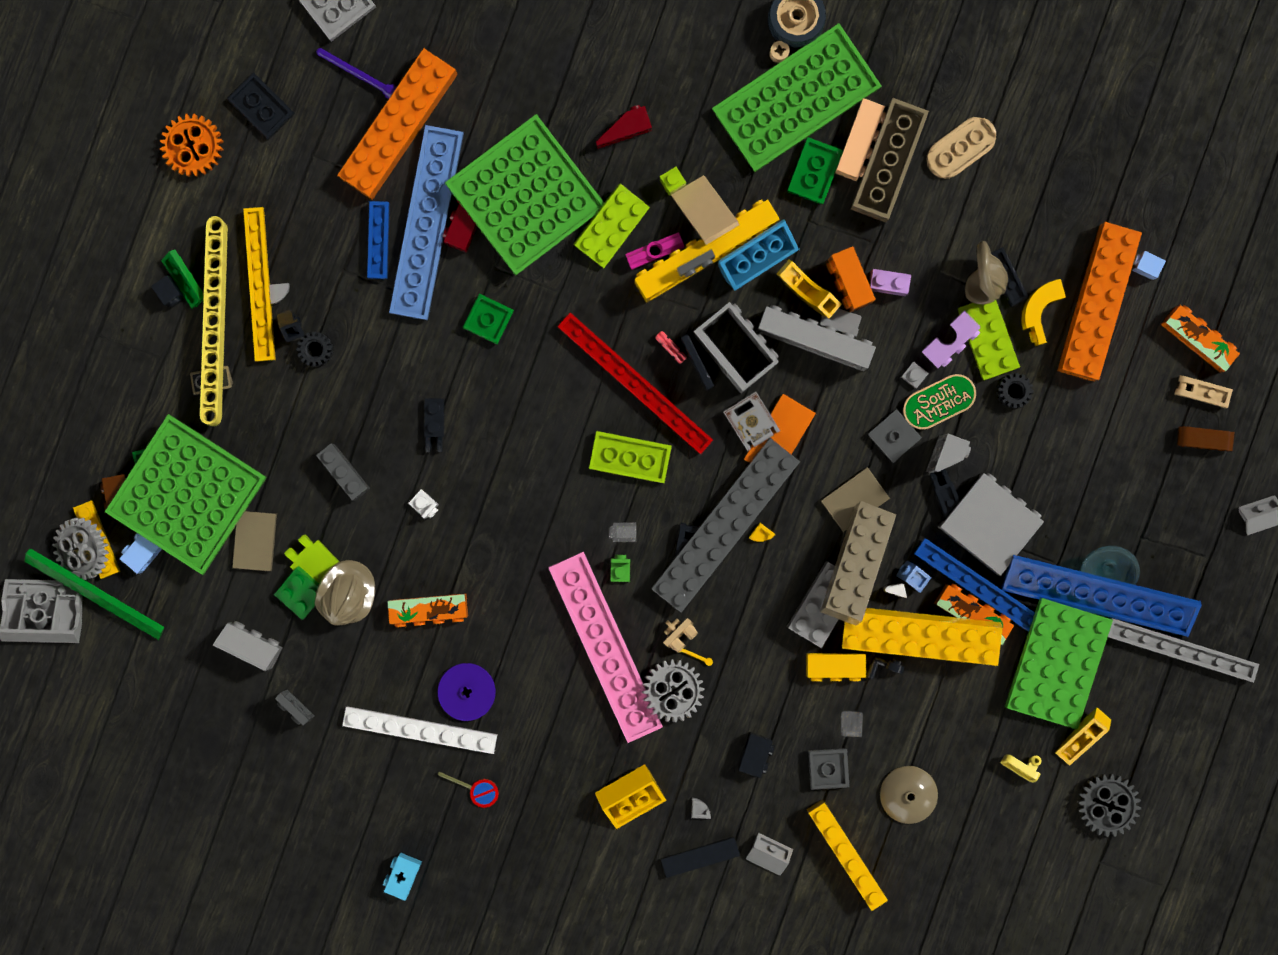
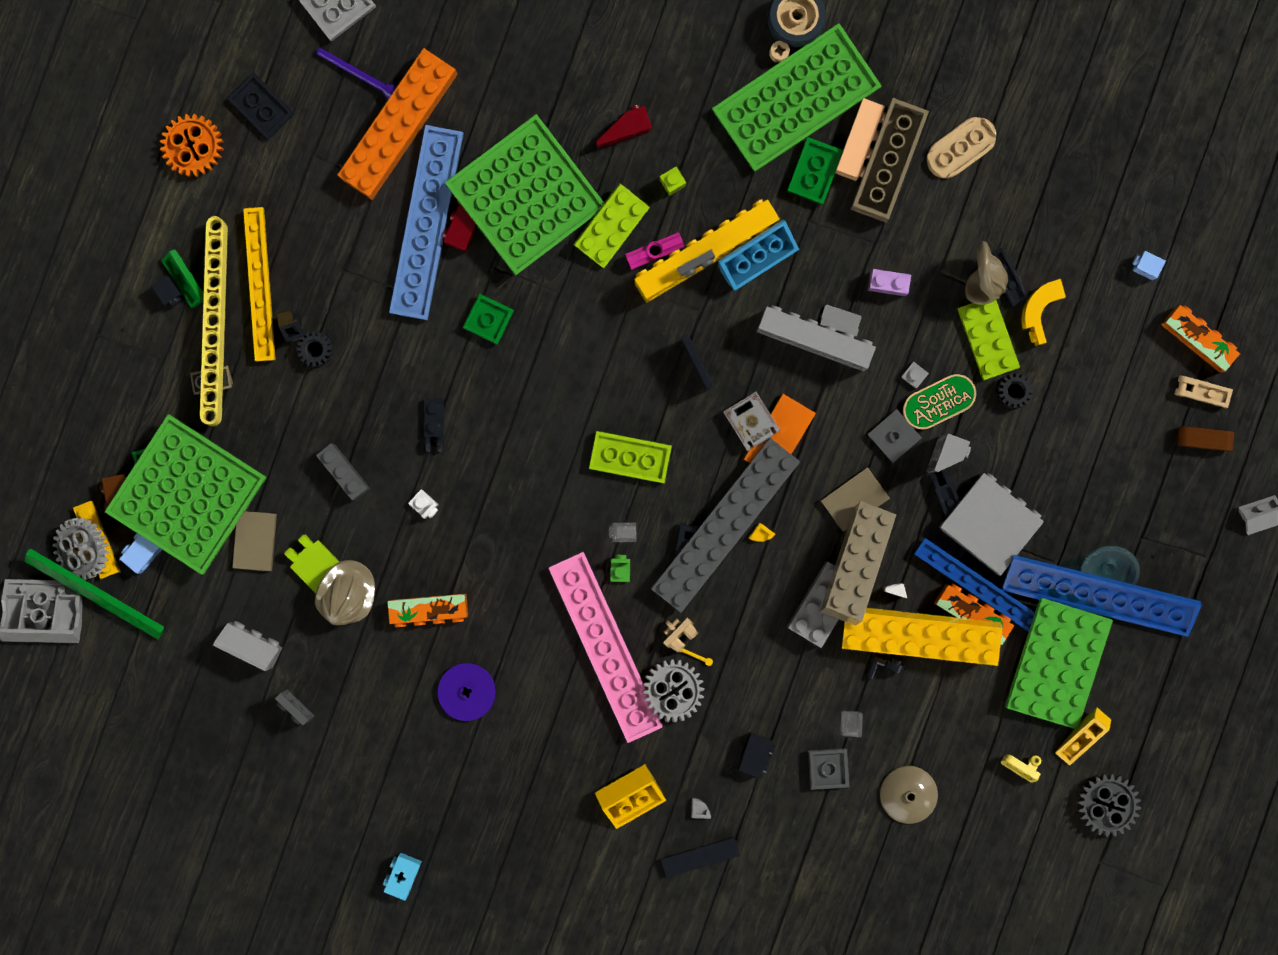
(278, 292): light grey tile -> none
(298, 592): green plate -> none
(378, 240): blue plate -> none
(420, 730): white plate -> none
(483, 792): piece -> none
(635, 383): red plate -> none
(671, 347): coral axle -> none
(705, 209): tan tile -> none
(719, 358): light grey hose -> none
(769, 854): light grey panel -> none
(807, 290): yellow arch -> none
(836, 666): yellow brick -> none
(847, 855): yellow brick -> none
(850, 279): orange brick -> none
(913, 576): medium blue bracket -> none
(940, 353): lavender arch -> none
(1099, 301): orange brick -> none
(1183, 650): light grey plate -> none

